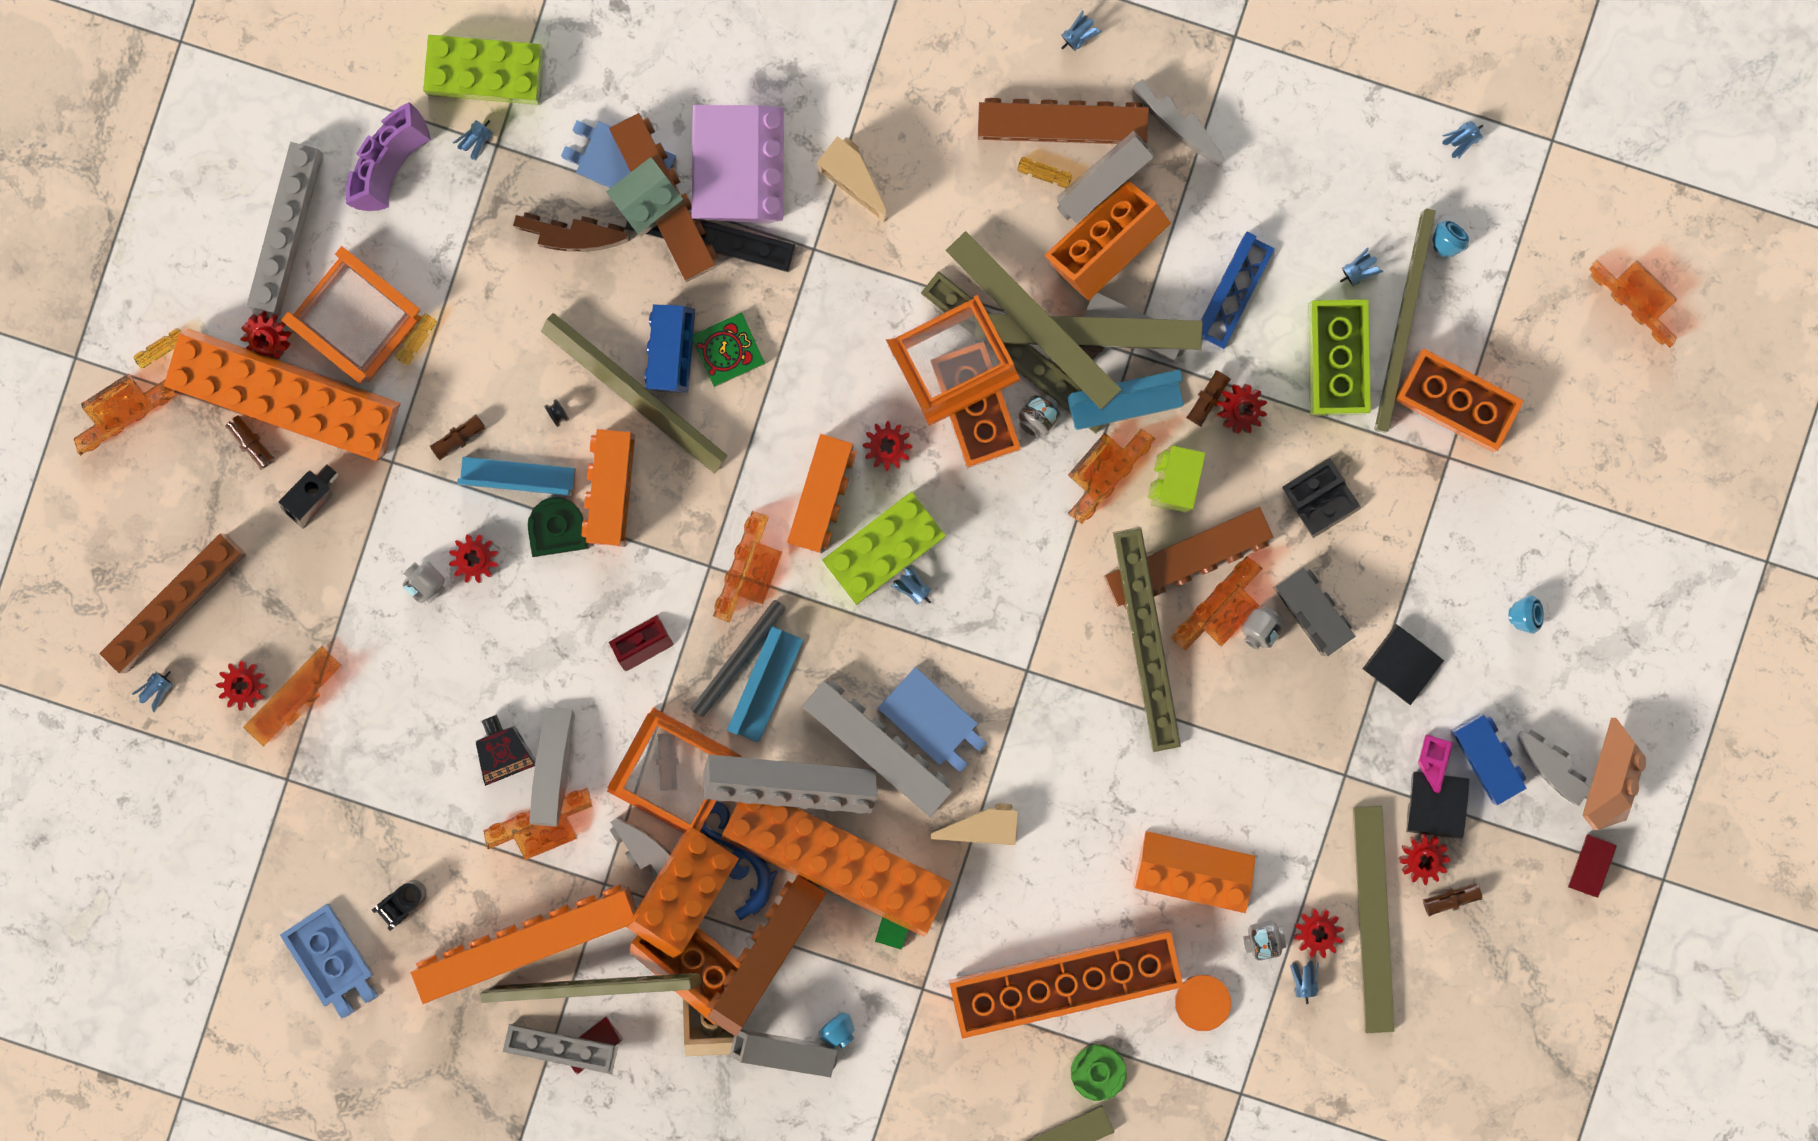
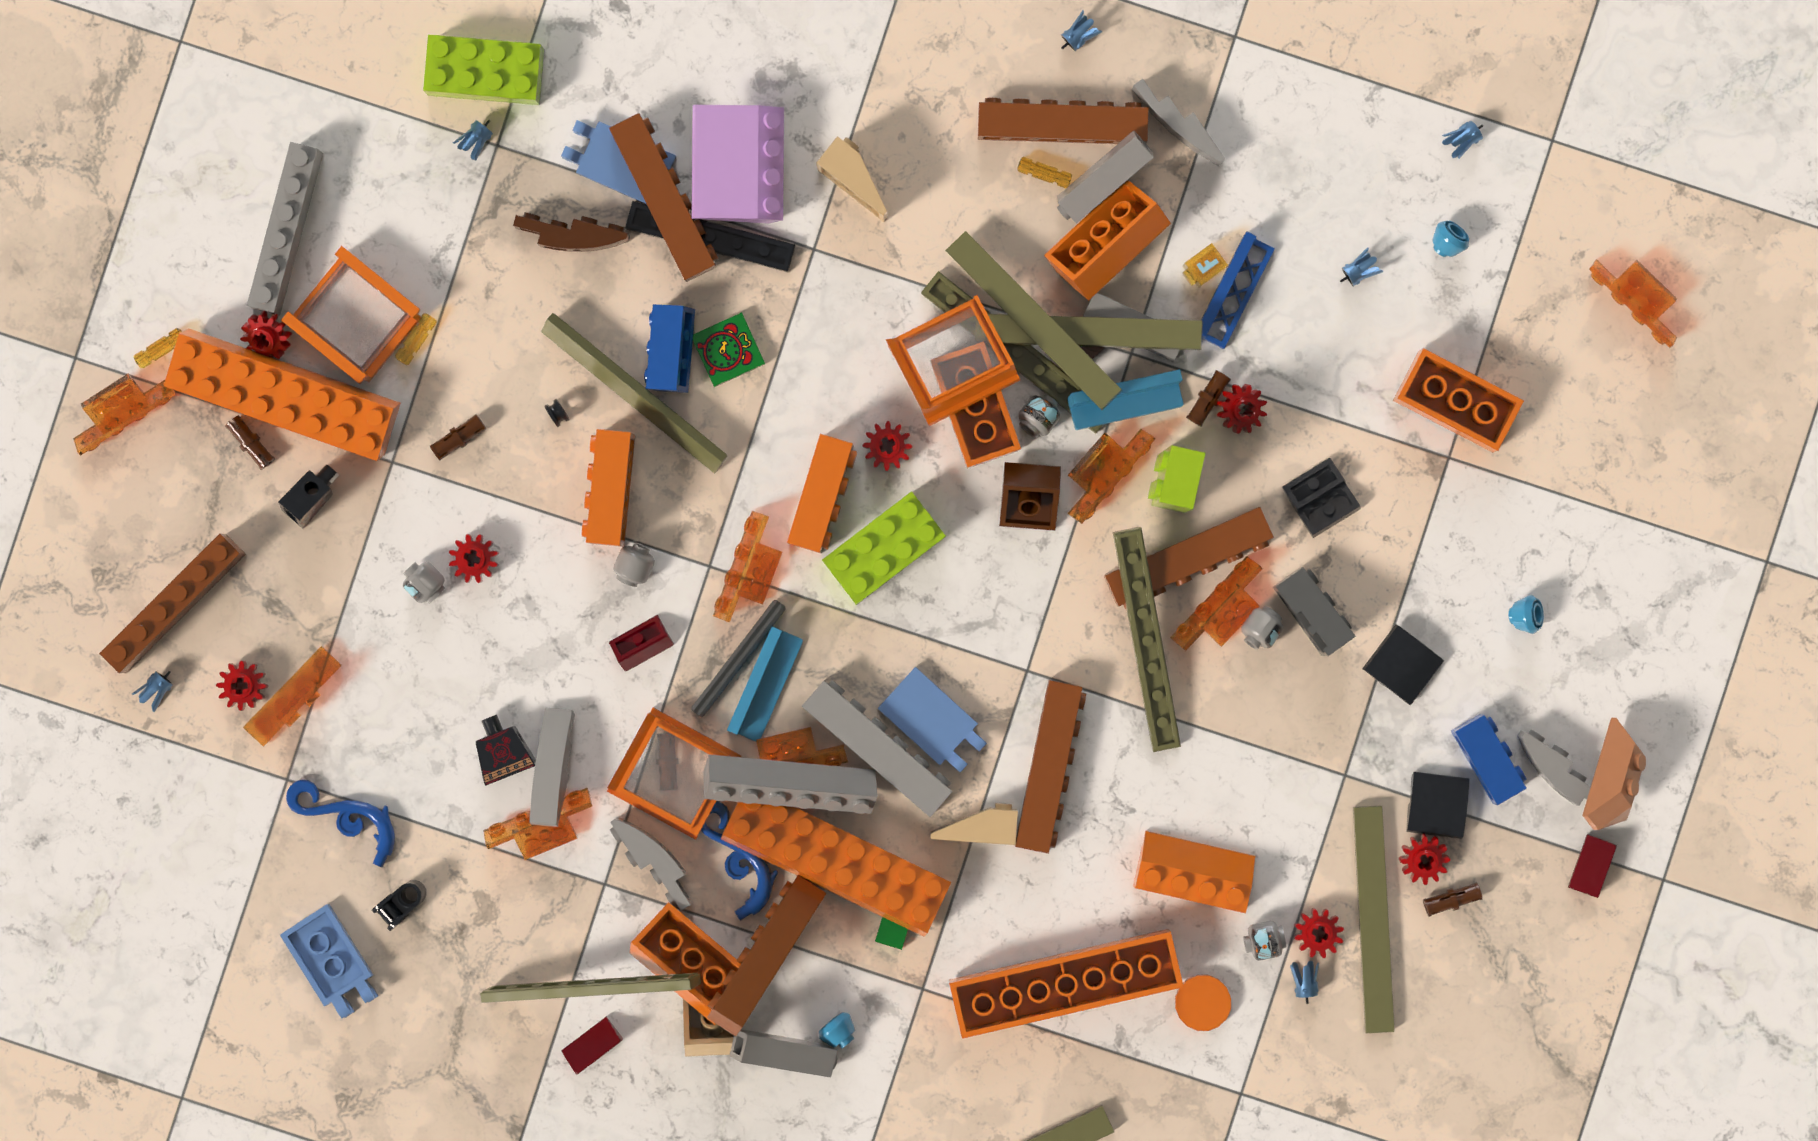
(345, 808): none -> blue plant
(382, 157): medium lavender brick -> none
(517, 476): dark azure panel -> none
(523, 945): orange brick -> none
(555, 527): dark green tile -> none
(560, 1049): light grey tile -> none
(633, 564): none -> light grey head
(645, 197): sand green slope -> none
(682, 893): orange brick -> none
(800, 748): none -> clear orange bracket
(912, 586): flat silver piece -> none
(1030, 496): none -> reddish brown slope
(1049, 765): none -> dark orange brick
(1098, 1072): bright green tile -> none
(1204, 266): none -> clear yellow brick
(1339, 357): lime brick -> none
(1404, 320): olive tile -> none
(1434, 760): dark pink tile -> none

